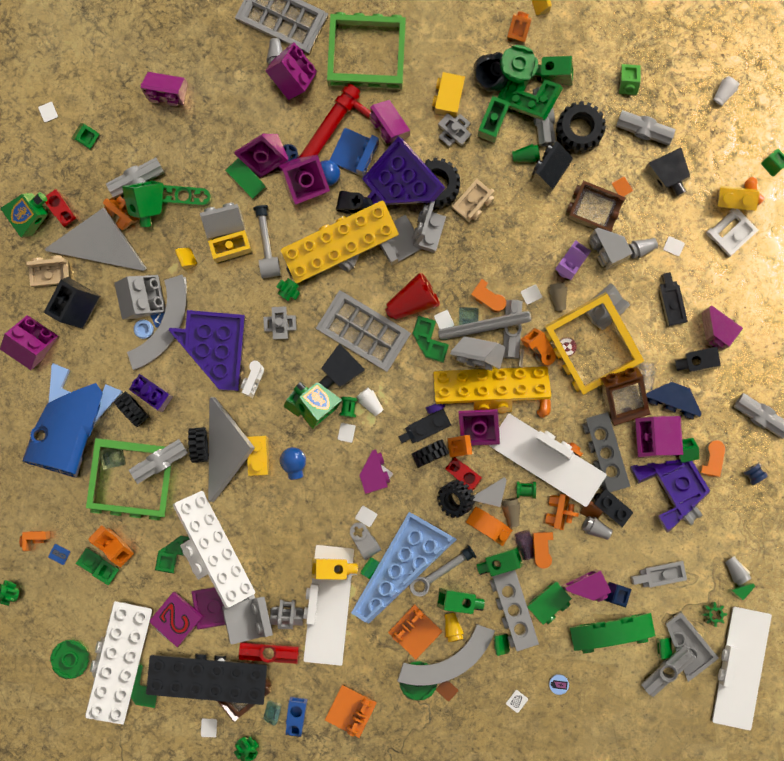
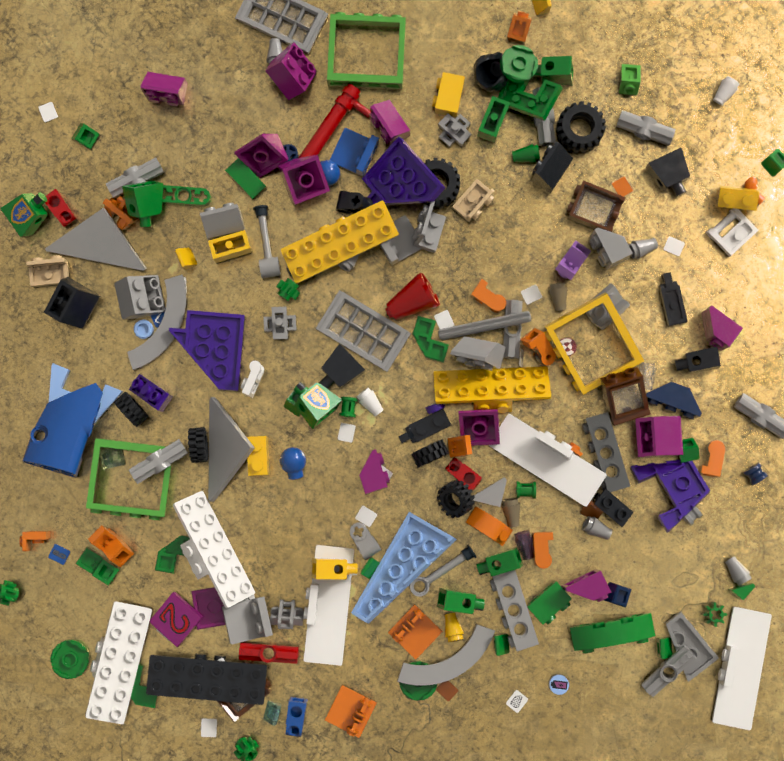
(28, 342): magenta slope -> none
(467, 315): clear light blue slope -> none
(545, 408): orange arm -> none
(559, 519): orange hips -> none
(661, 575): light grey hinge -> none

